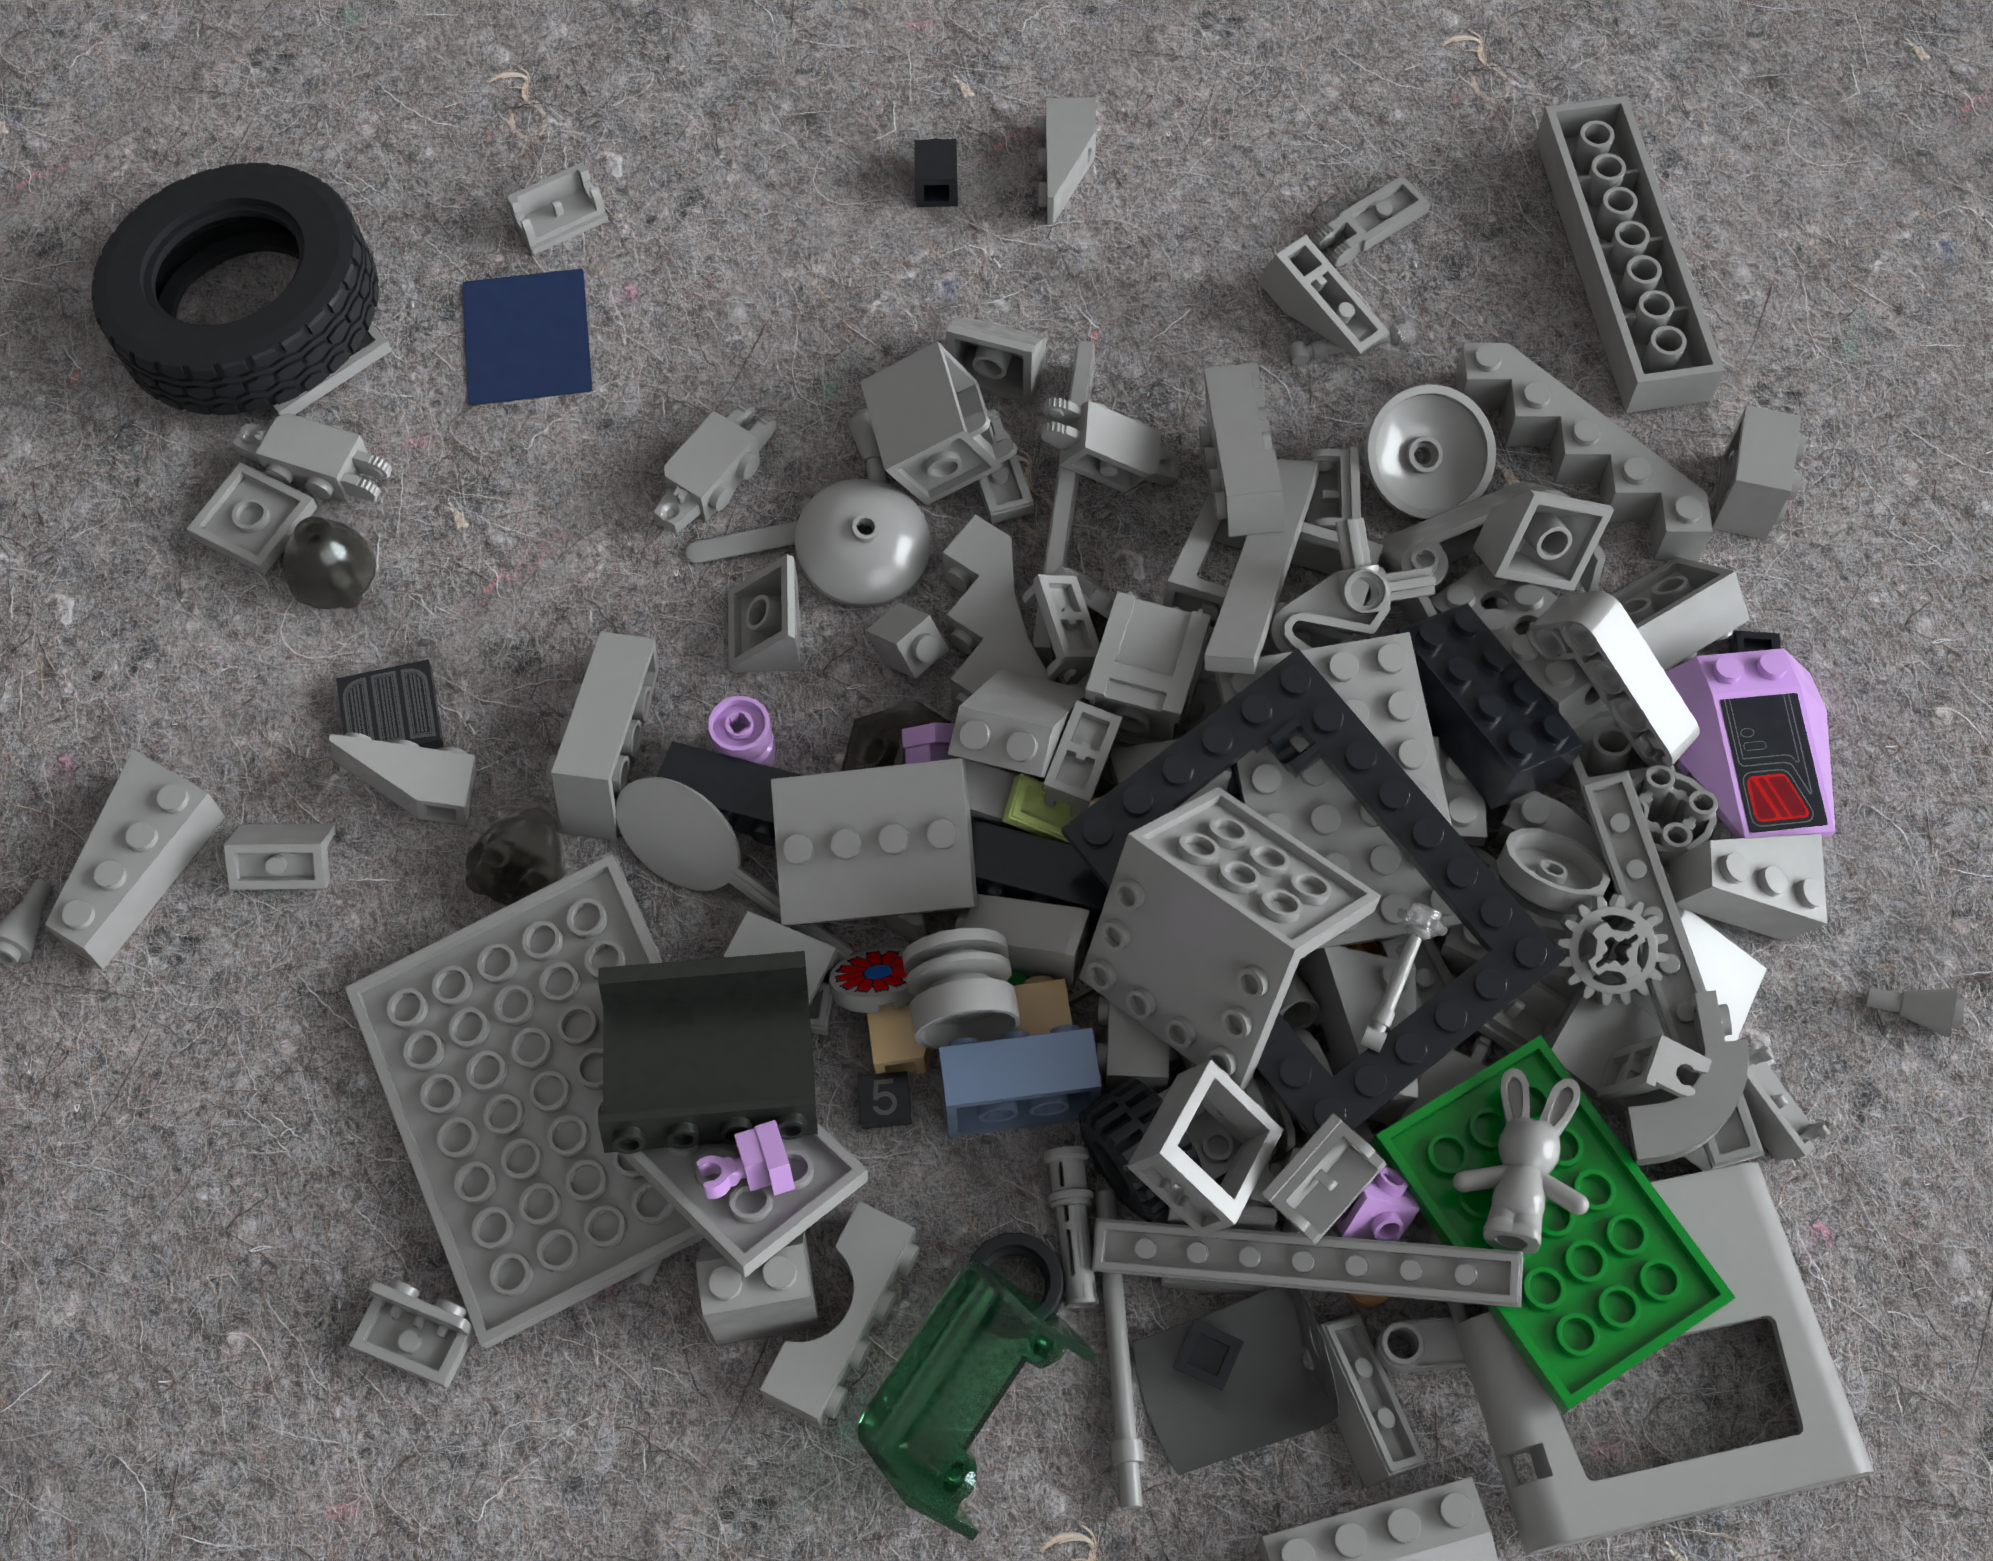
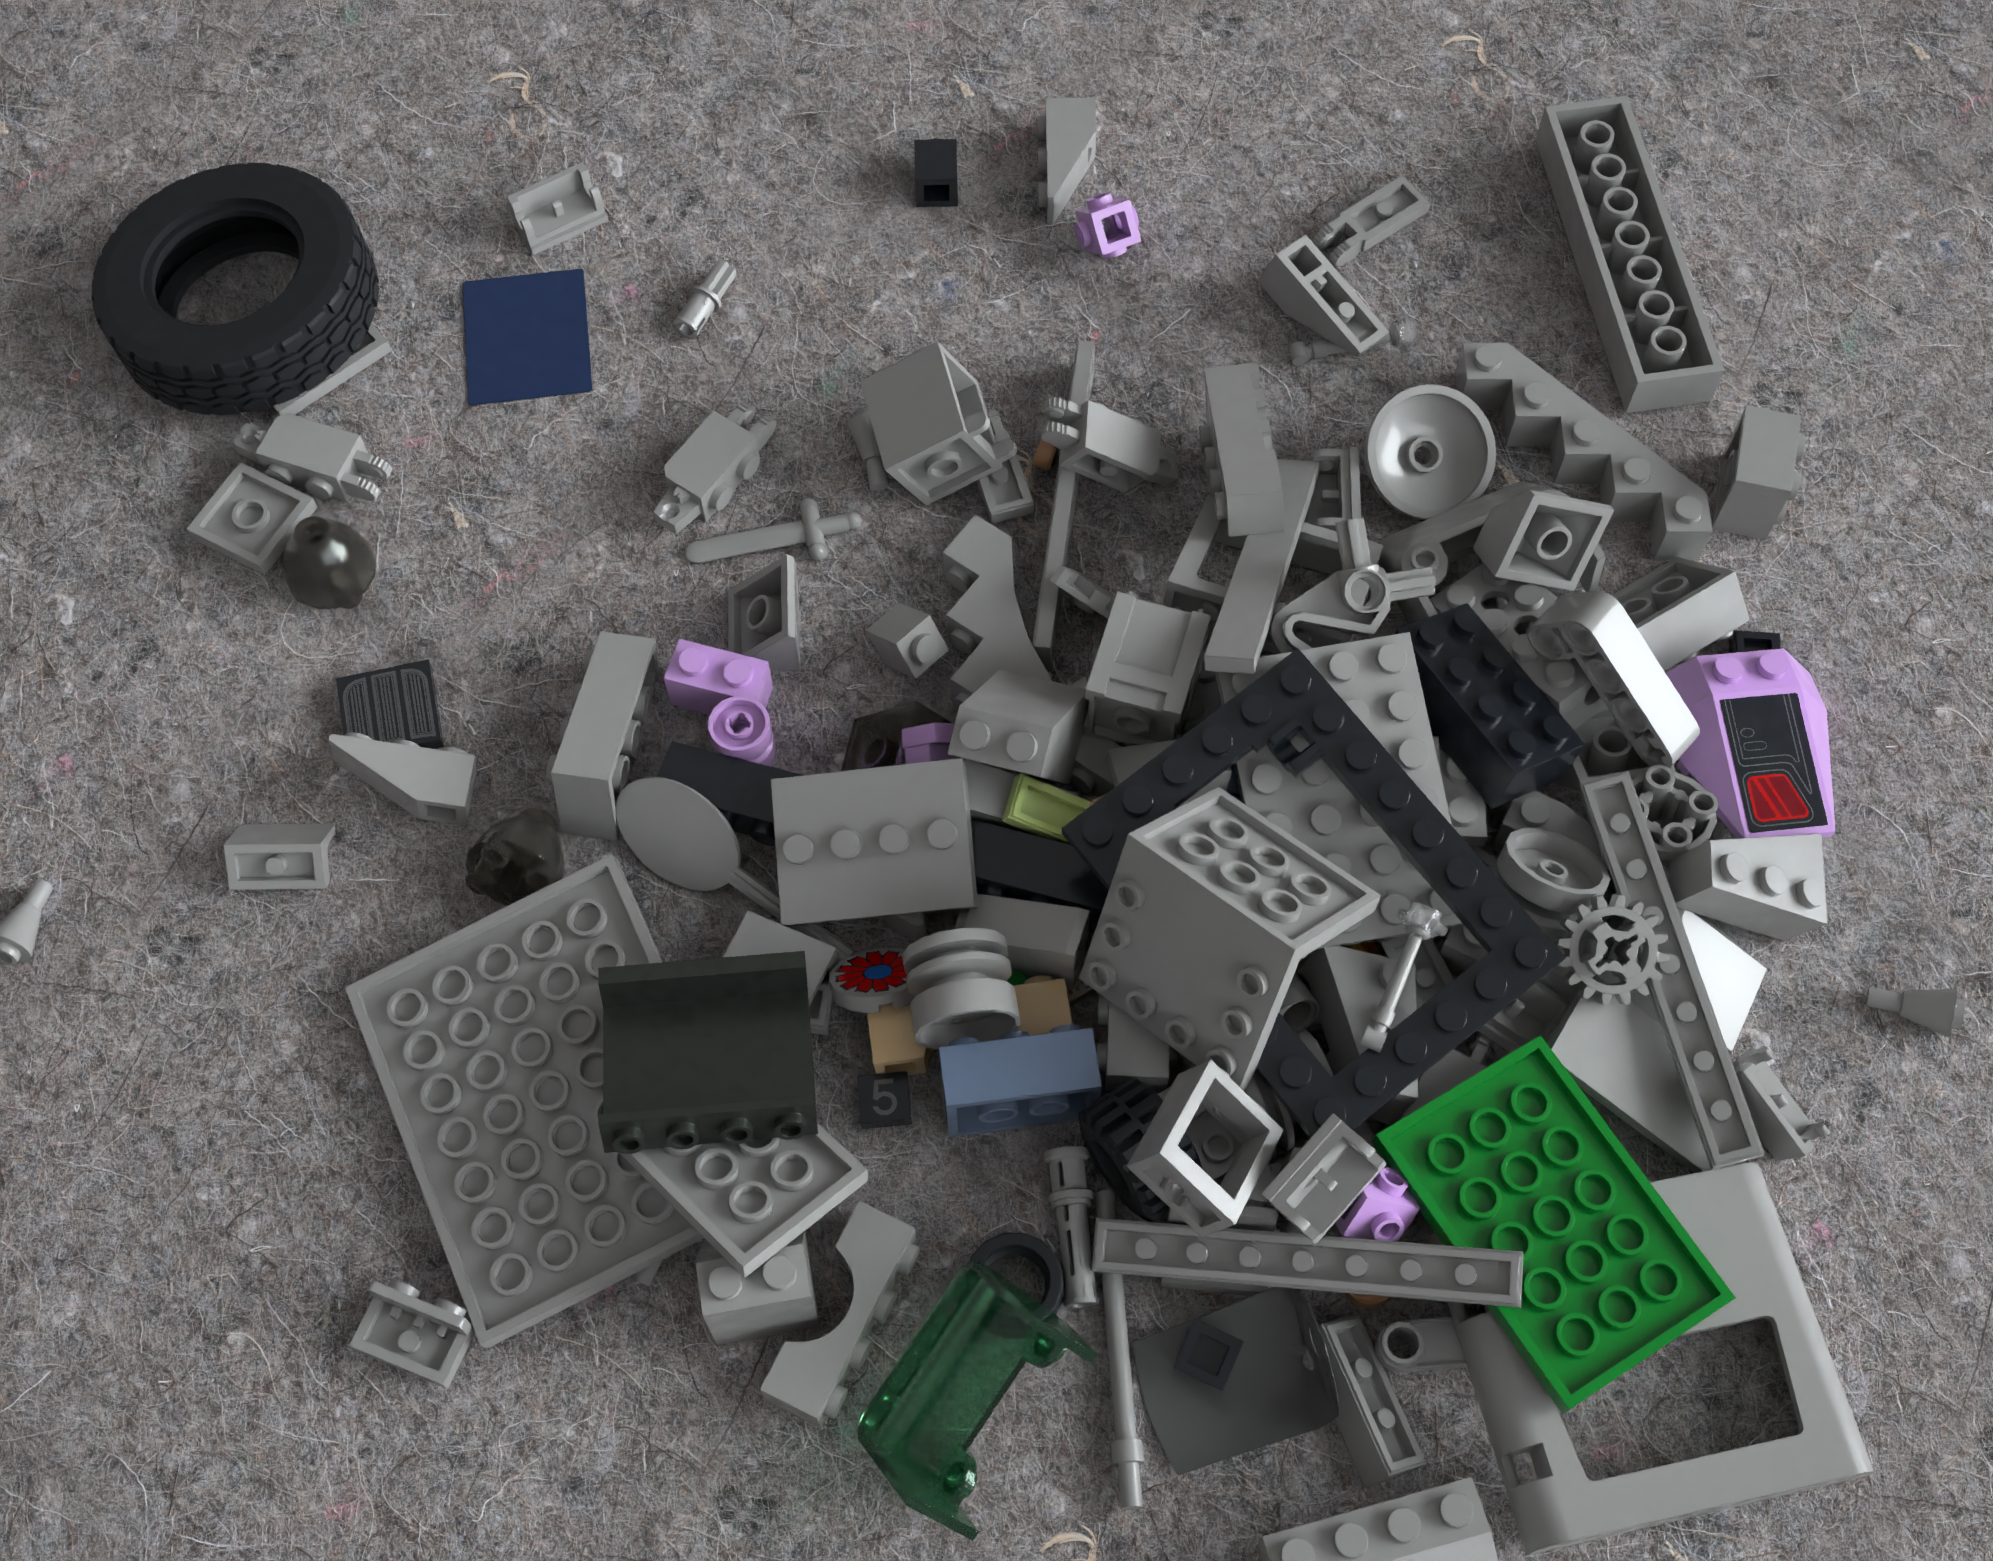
(131, 857): light grey wedge -> none
(705, 299): none -> light grey axle
(706, 675): none -> lavender brick
(760, 1162): lavender piece -> none
(856, 566): light grey dish -> none
(998, 357): light grey slope -> none
(1045, 455): none -> medium nougat tile
(1066, 624): light grey hinge -> none
(1081, 757): light grey hinge -> none
(1119, 228): none -> lavender brick
(1527, 1154): light grey animal -> none
(1649, 1067): light grey hinge -> none
(1686, 1123): light grey arch -> none

